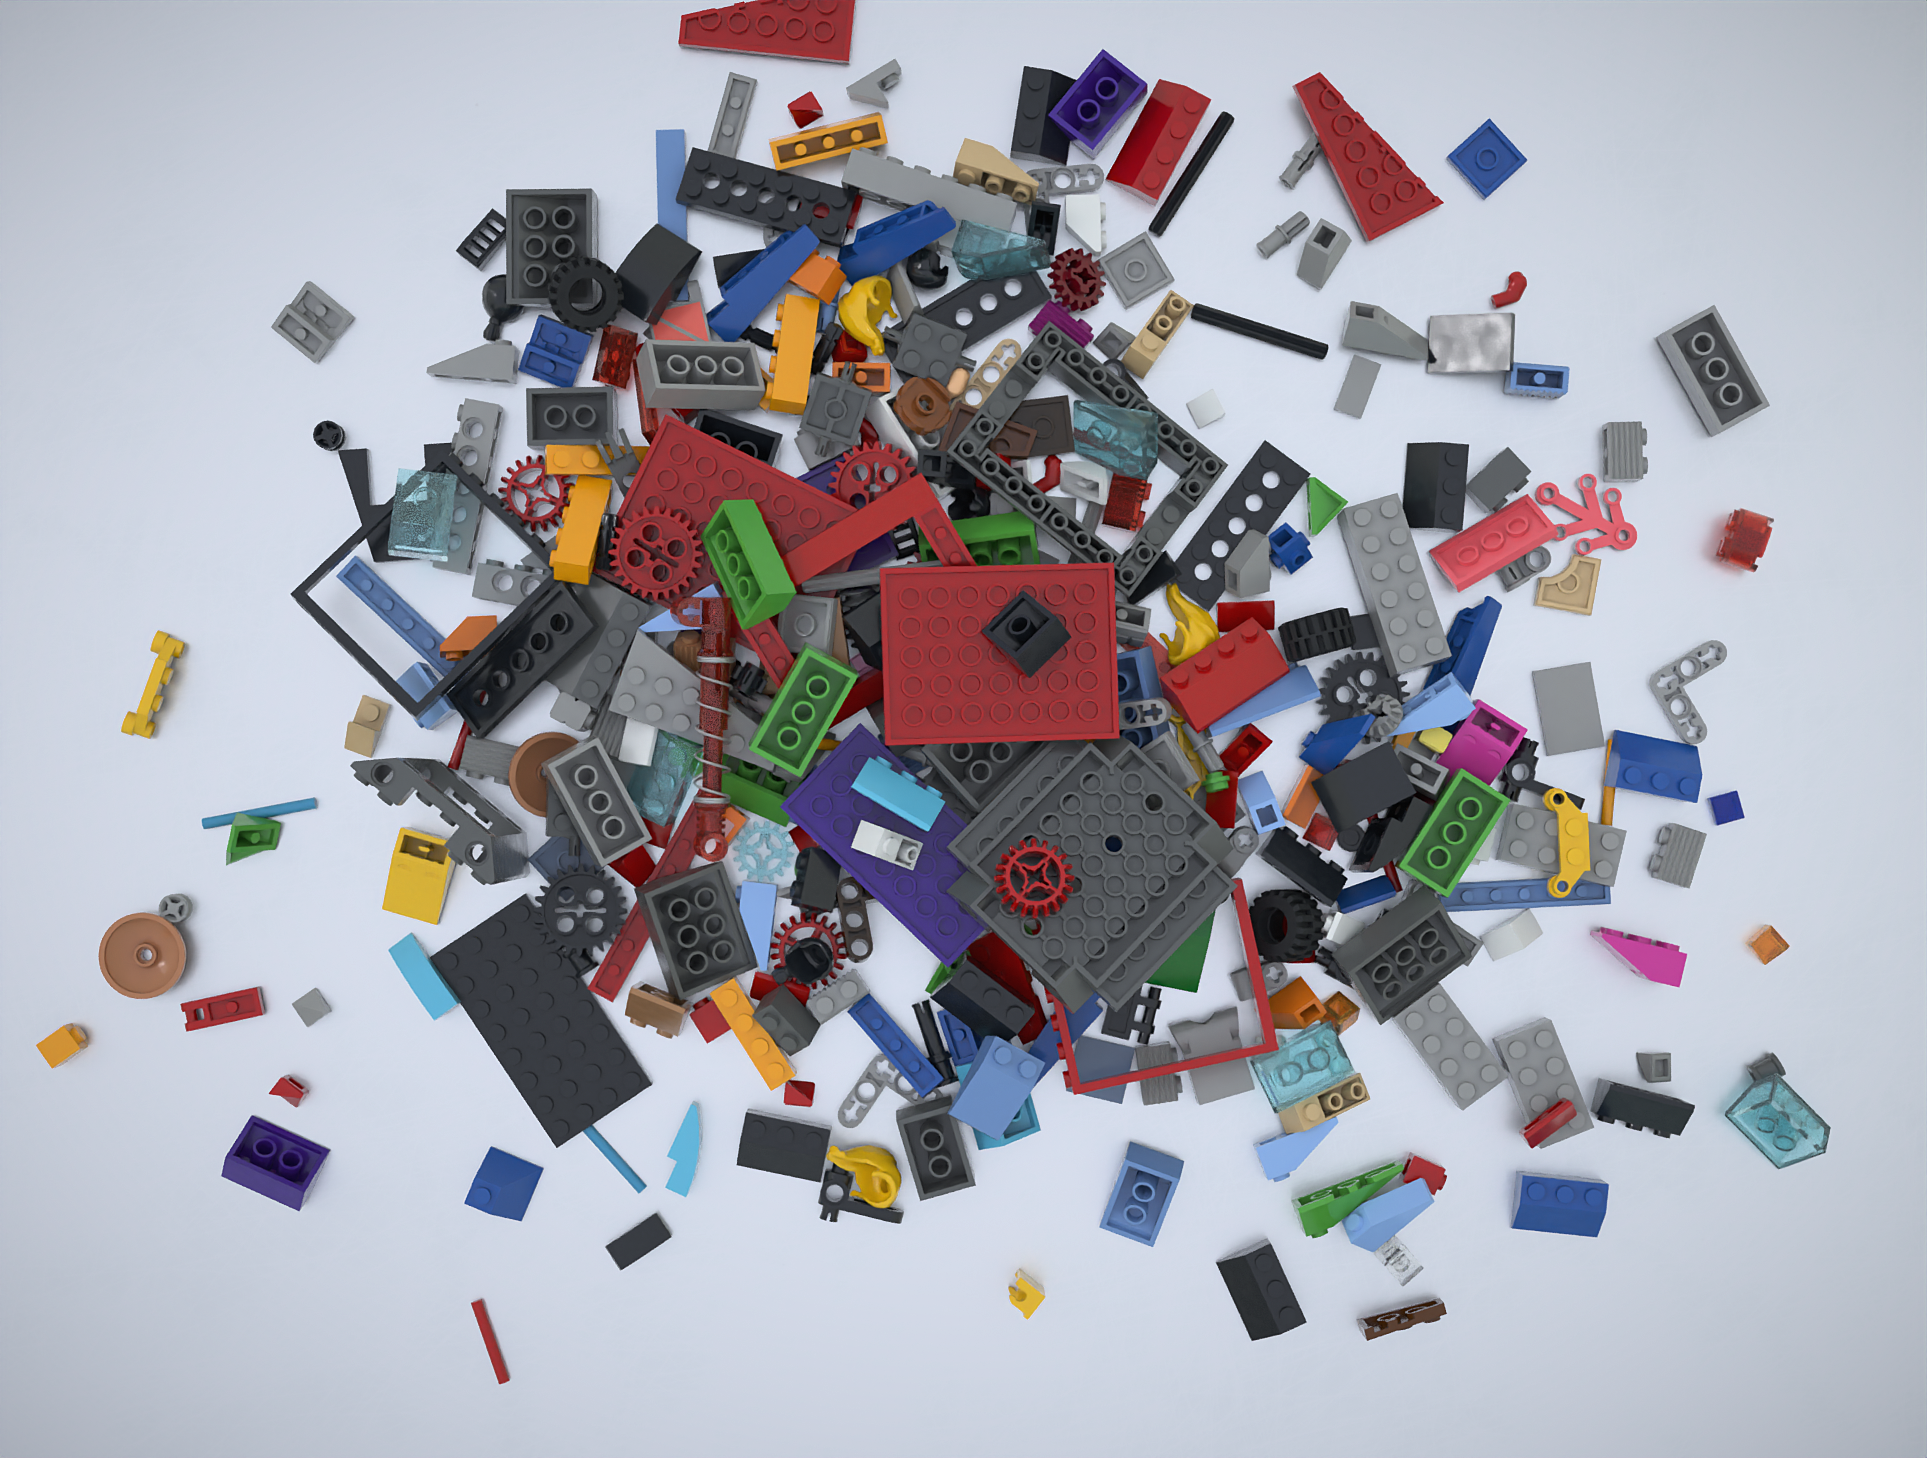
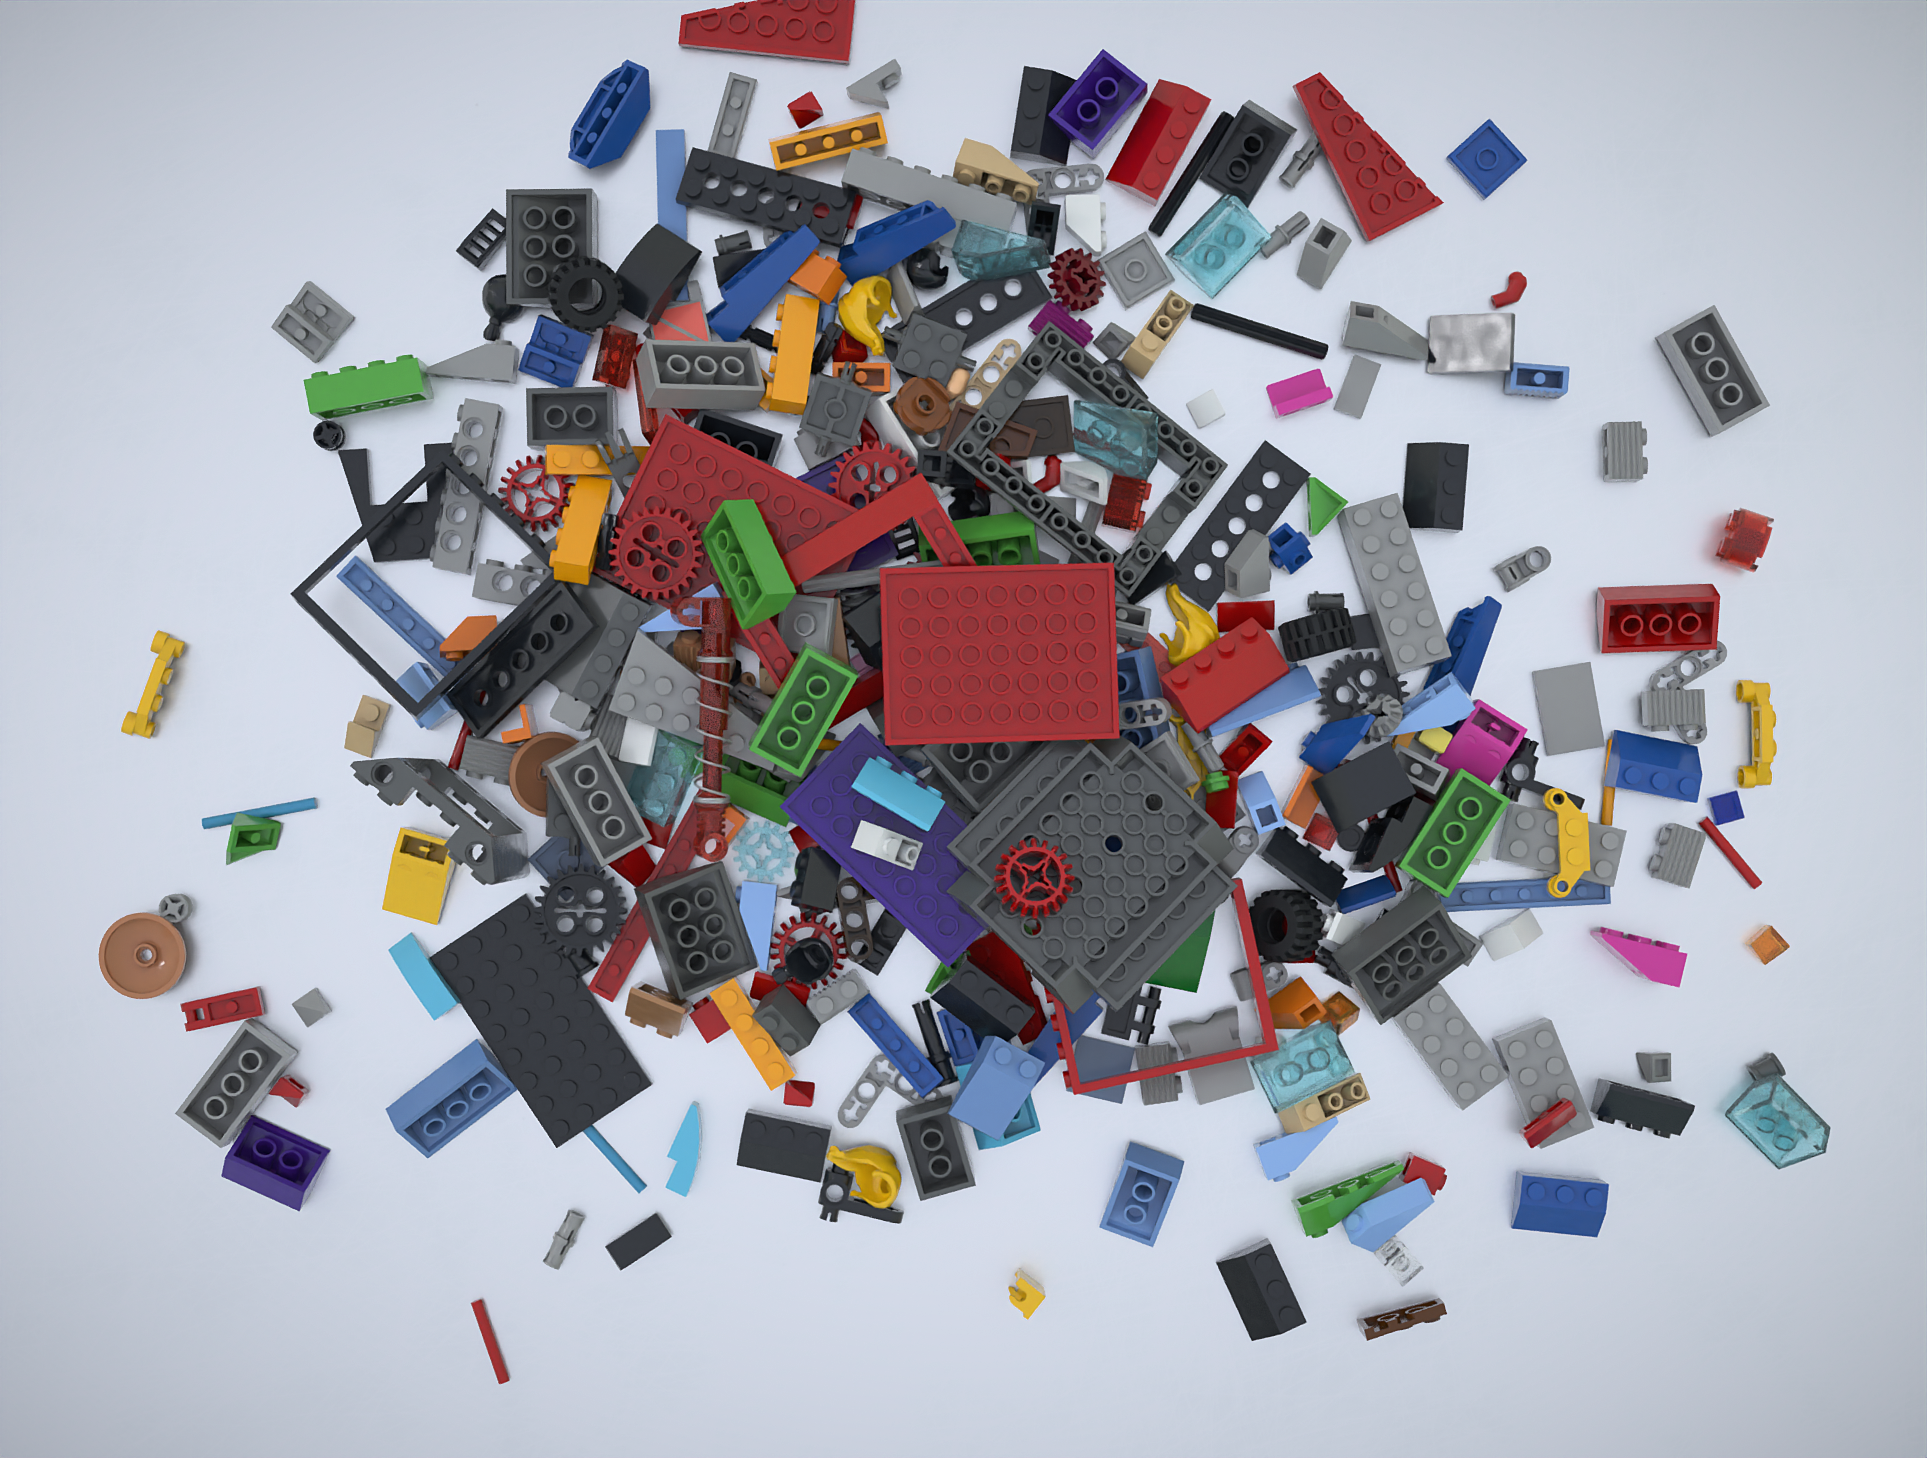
(62, 1045): light orange brick -> none
(236, 1083): none -> light grey brick
(368, 387): none -> bright green brick
(422, 515): clear light blue slope -> none
(451, 1099): none -> medium blue slope
(504, 1185): blue slope -> none
(522, 734): none -> orange panel
(563, 1239): none -> light grey pin
(611, 116): none -> blue wedge
(733, 243): none -> dark grey pin
(749, 679): black gear -> none
(885, 938): none -> black slope
(1027, 633): black slope -> none
(1219, 245): none -> clear light blue slope
(1248, 152): none -> black slope
(1298, 393): none -> dark pink panel
(1325, 602): none -> dark grey pin
(1493, 543): coral plate -> none
(1497, 480): dark grey brick -> none
(1572, 588): tan tile -> none
(1590, 517): coral plant -> none
(1658, 618): none -> red slope
(1673, 708): none -> light grey brick
(1729, 851): none -> red bar
(1763, 744): none -> yellow plate

